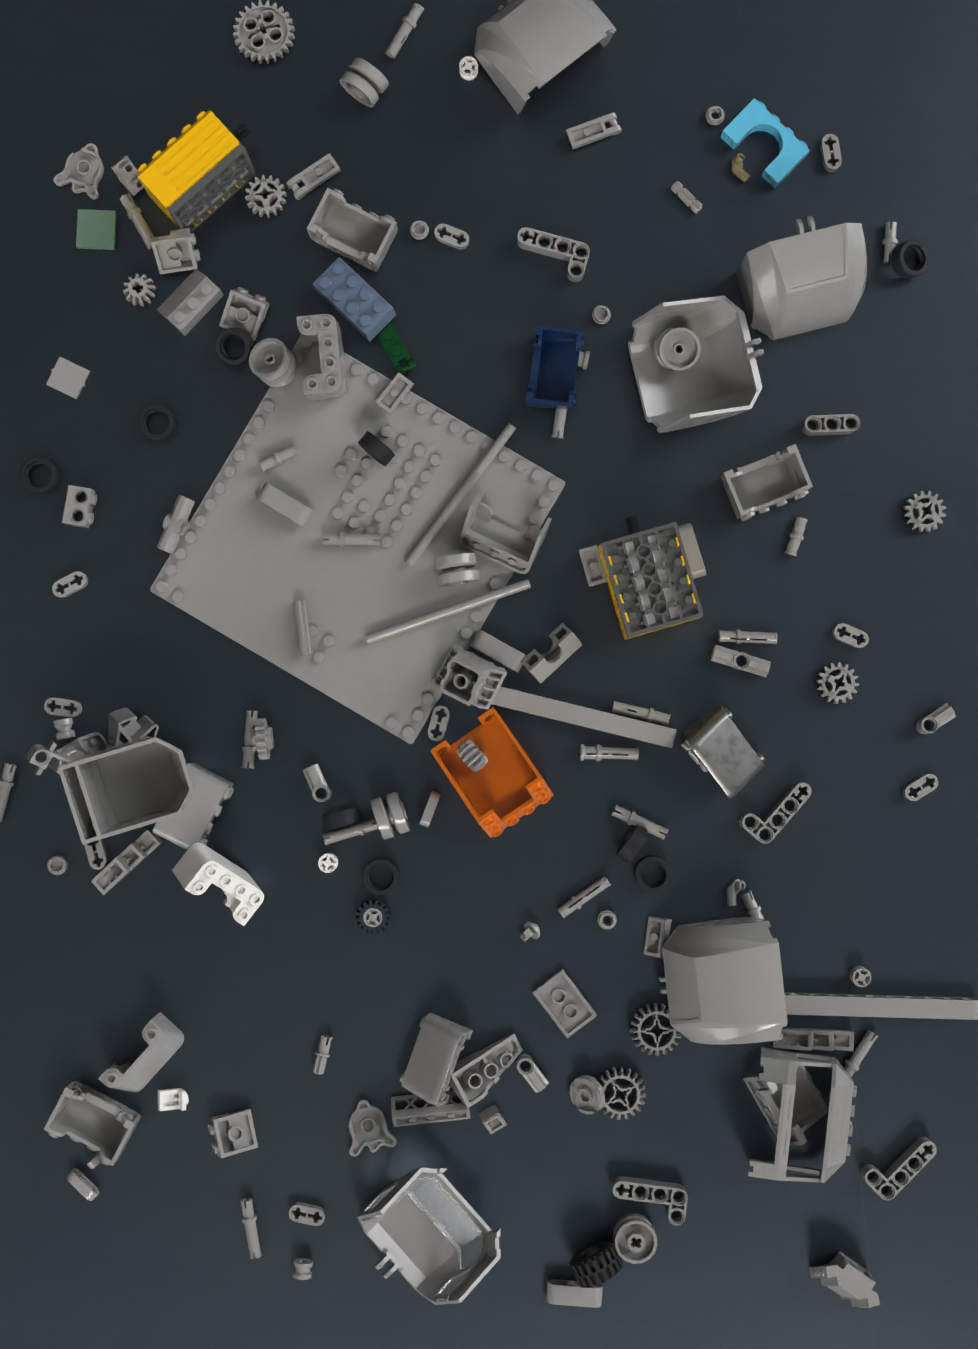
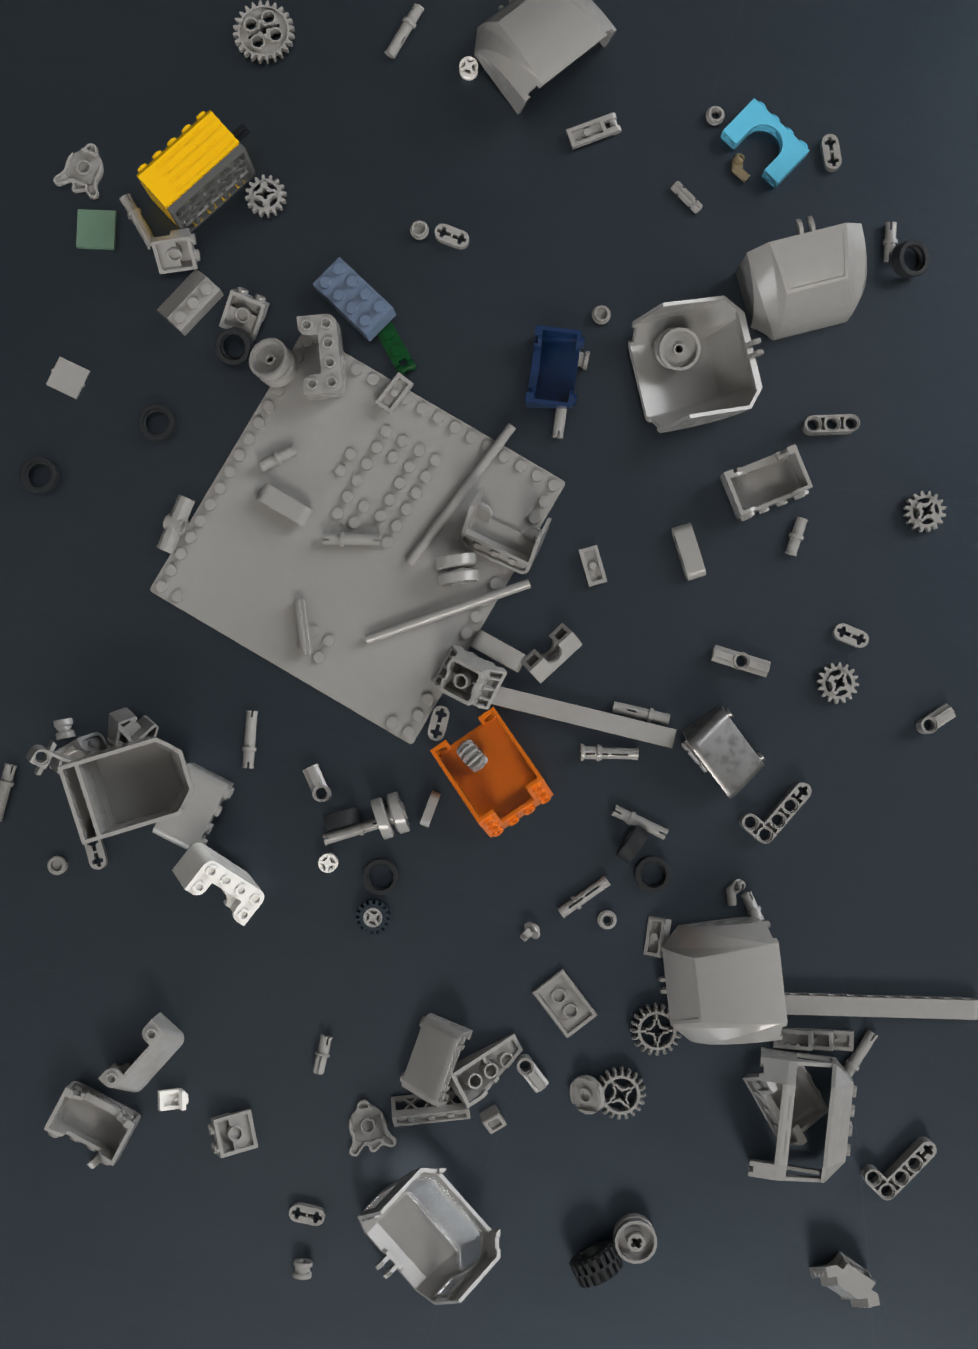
(63, 702): light grey beam -> none
(67, 580): light grey beam -> none
(73, 506): light grey brick -> none
(82, 1184): light grey beam -> none
(126, 861): light grey slope -> none
(127, 174): light grey hips -> none
(134, 284): light grey gear -> none
(249, 1220): light grey pin -> none
(262, 738): light grey gear -> none
(313, 176): light grey plate -> none
(351, 230): light grey windscreen -> none
(364, 82): light grey wheel -> none
(376, 448): black tyre -> none
(552, 250): light grey beam -> none
(571, 1294): light grey beam -> none
(647, 1195): light grey beam -> none
(649, 579): dark grey piece -> none
(747, 637): light grey pin -> none
(862, 979): light grey wheel -> none
(917, 783): light grey beam -> none

